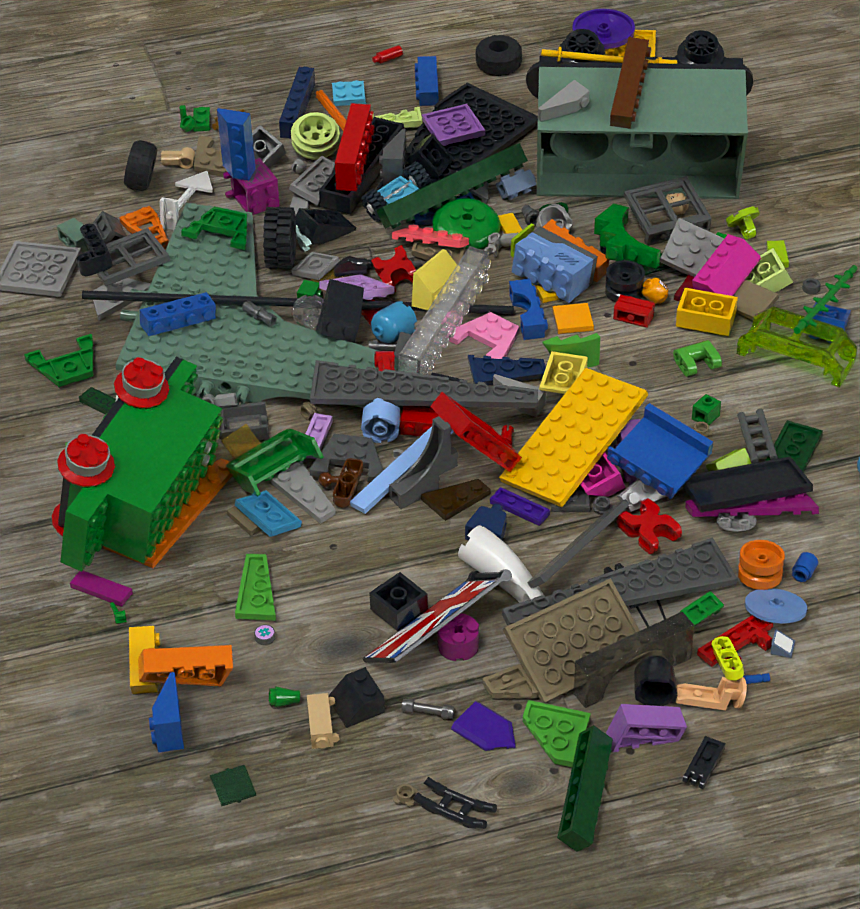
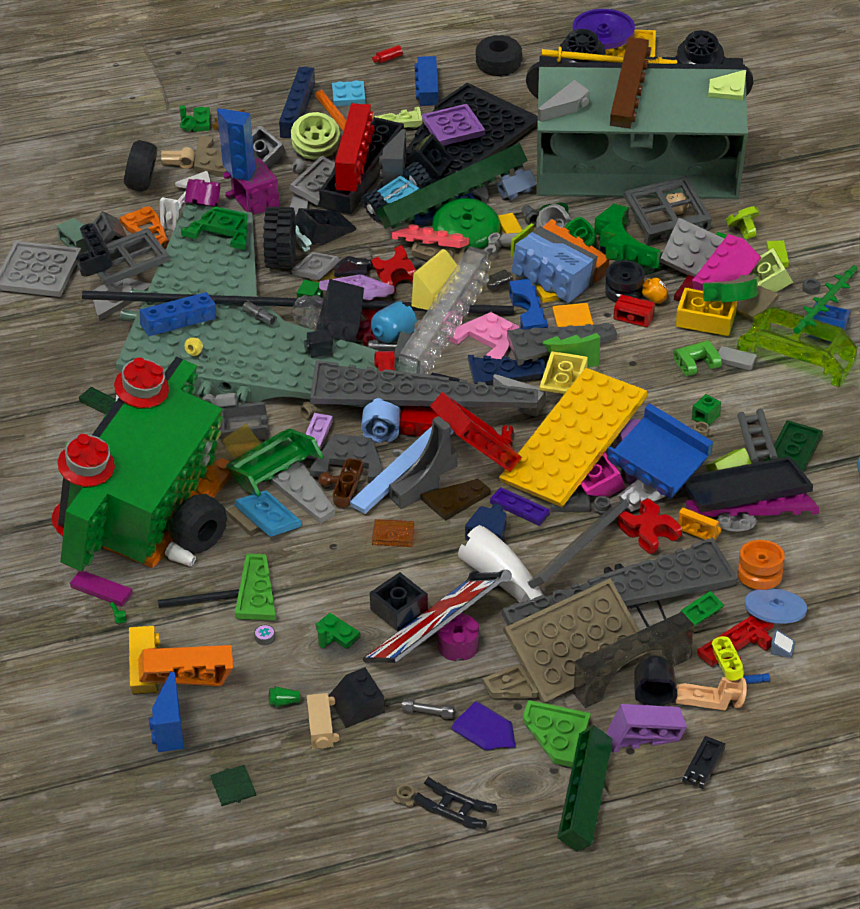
(68, 367): green wing -> none
(179, 555): none -> white cone
(197, 346): none -> light yellow plate
(198, 523): none -> black tyre
(198, 598): none -> black bar
(202, 192): none -> magenta brick
(319, 343): none -> black brick
(334, 629): none -> green plate
(365, 332): none -> dark red plate
(393, 533): none -> clear orange plate
(499, 280): none -> clear smoke brick
(528, 345): none -> dark grey wing
(582, 228): none -> green piece
(698, 524): none -> light orange bracket
(728, 86): none -> yellowish green wing
(728, 291): none -> green arch
(737, 358): none -> light grey tile
(804, 566): blue brick -> none

